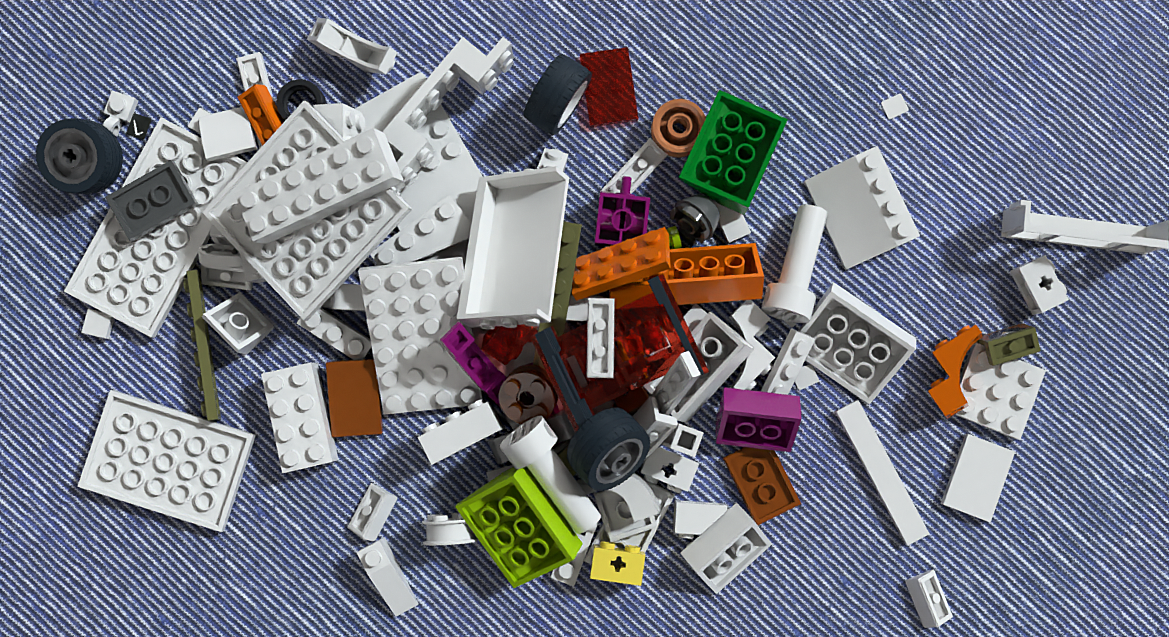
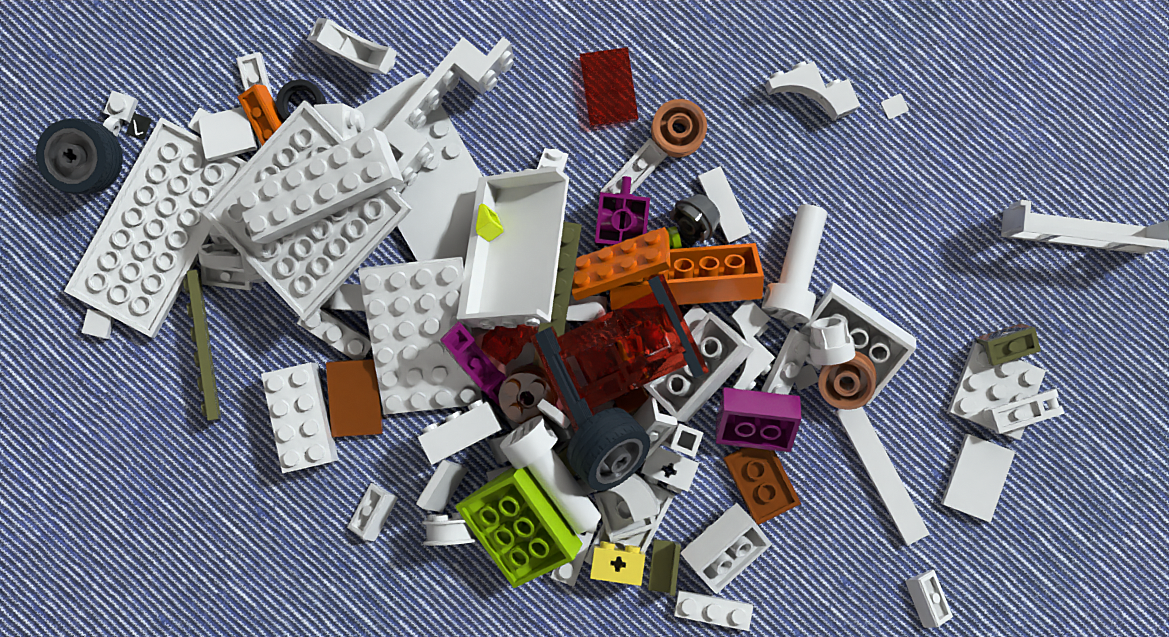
(151, 200): dark grey plate -> none
(166, 460): white plate -> none
(238, 323): white slope -> none
(387, 576): white slope -> none
(431, 232): white wing -> none
(441, 486): none -> white tile
(488, 223): none -> neon yellow slope
(553, 414): none -> white tile
(557, 94): black wheel -> none
(600, 337): white tile -> none
(664, 566): none -> olive panel
(676, 383): white tile -> none
(695, 517): white slope -> none
(713, 610): none -> white plate
(732, 151): green slope -> none
(805, 79): none -> white arch
(831, 341): none -> white piece
(848, 395): none -> nougat wheel
(862, 208): white slope -> none
(950, 355): orange arch -> none
(1025, 411): none -> white plate
(1028, 278): white brick -> none

